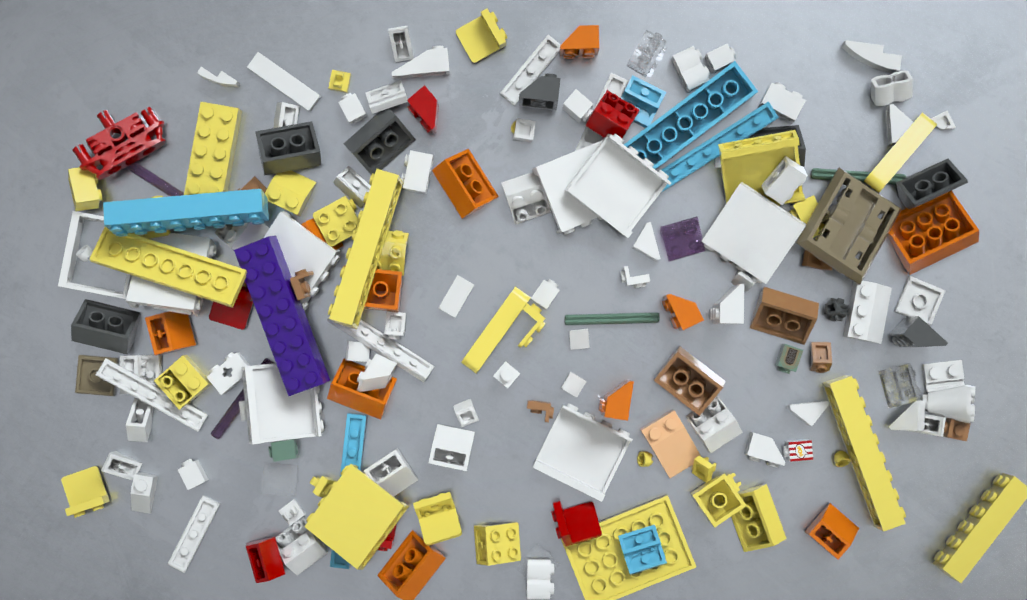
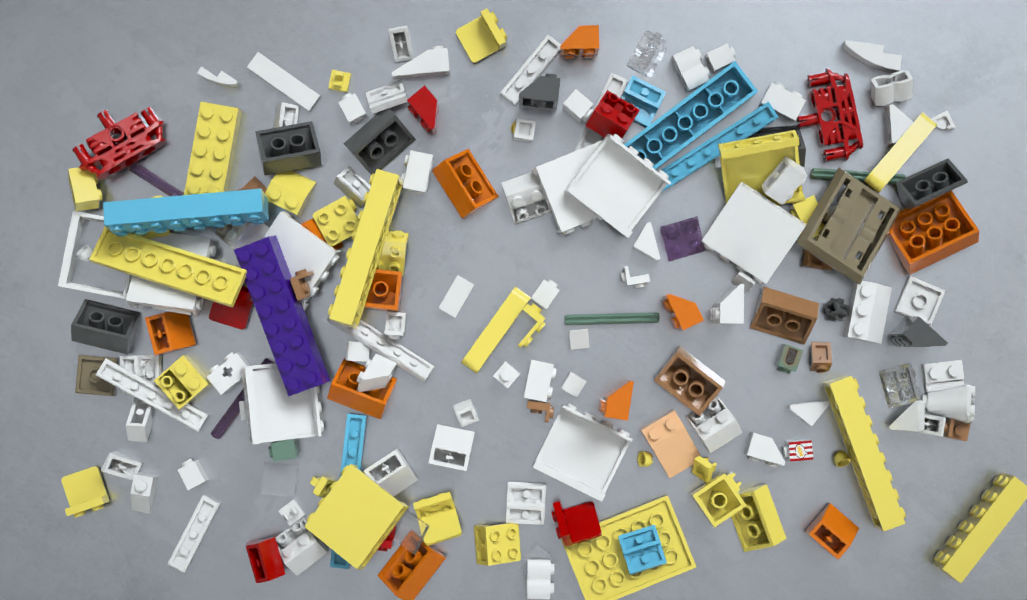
(411, 532): none -> clear piece
(526, 503): none -> white slope
(539, 381): none -> white brick
(847, 124): none -> red piece

